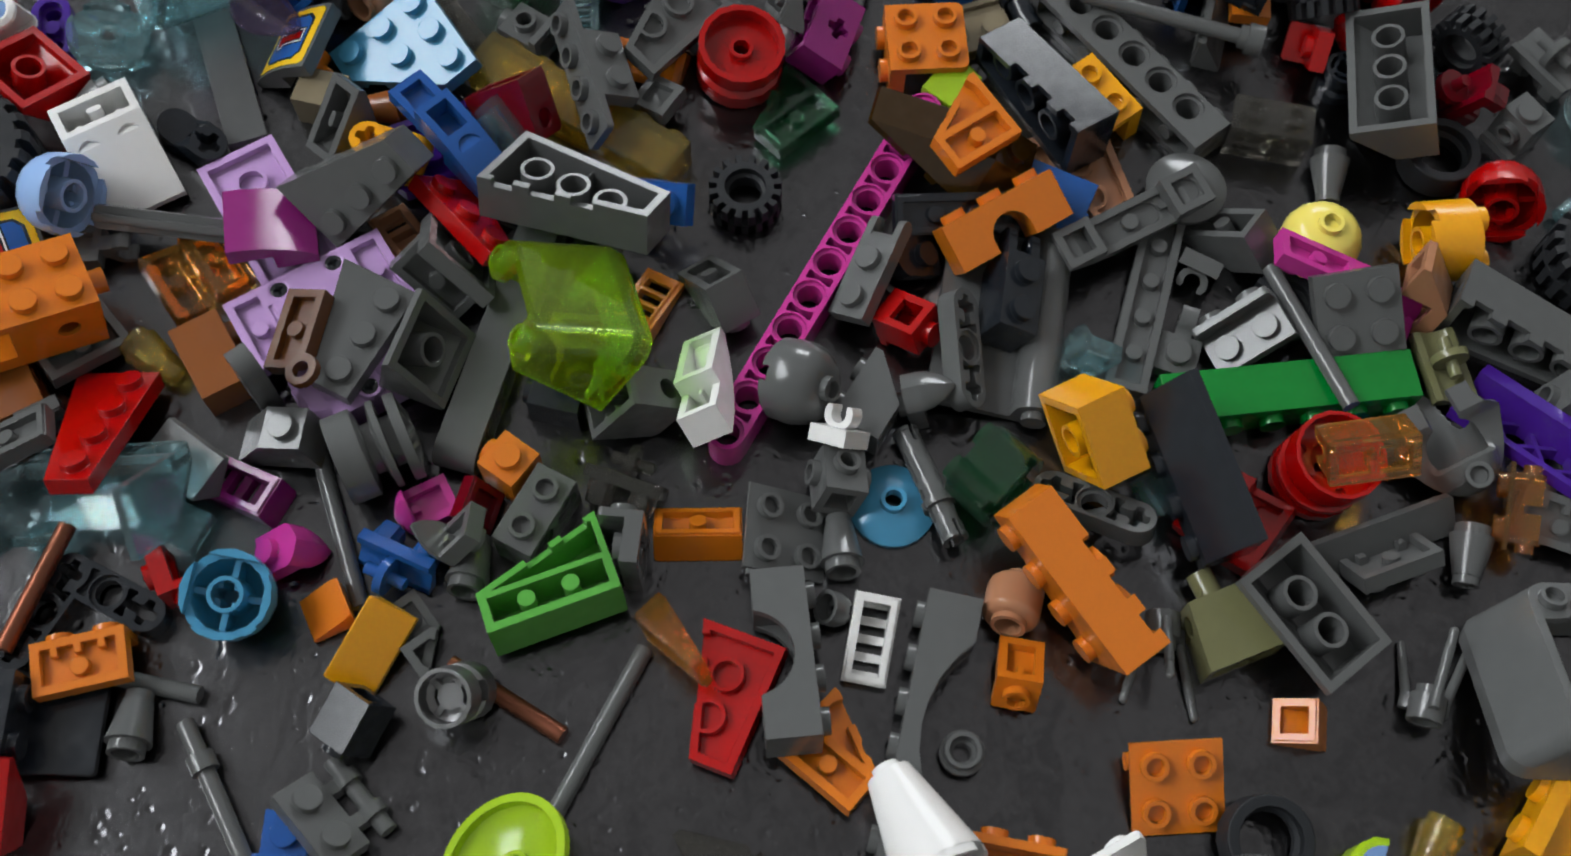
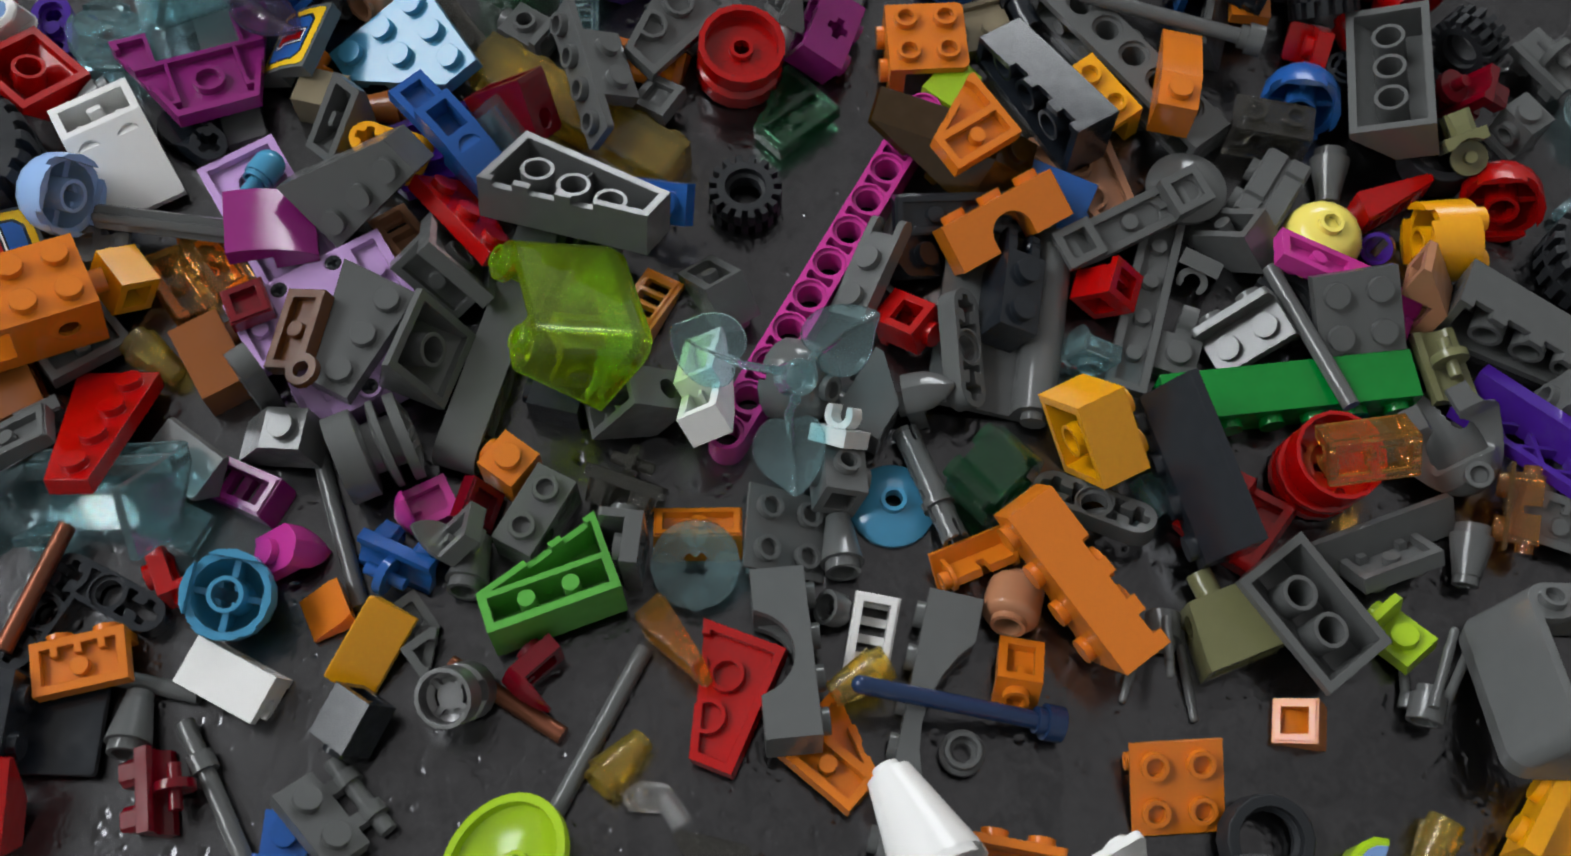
(129, 278): none -> light orange brick
(158, 792): none -> dark red hips
(201, 82): none -> magenta wing
(232, 680): none -> white hinge
(248, 304): none -> dark red tile
(263, 170): none -> dark azure cylinder
(533, 663): none -> dark red plate
(617, 765): none -> clear yellow cone
(657, 798): none -> clear arm
(695, 590): none -> clear light blue plate
(789, 448): none -> clear light blue plant
(867, 663): none -> clear yellow cone
(970, 559): none -> orange hinge
(1047, 722): none -> dark blue piece
(1107, 289): none -> red brick
(1176, 84): none -> orange slope
(1271, 185): none -> dark grey brick
(1308, 86): none -> blue cylinder
(1372, 241): none -> dark purple hinge
(1383, 202): none -> red slope
(1410, 640): none -> lime bracket
(1463, 141): none -> olive hips

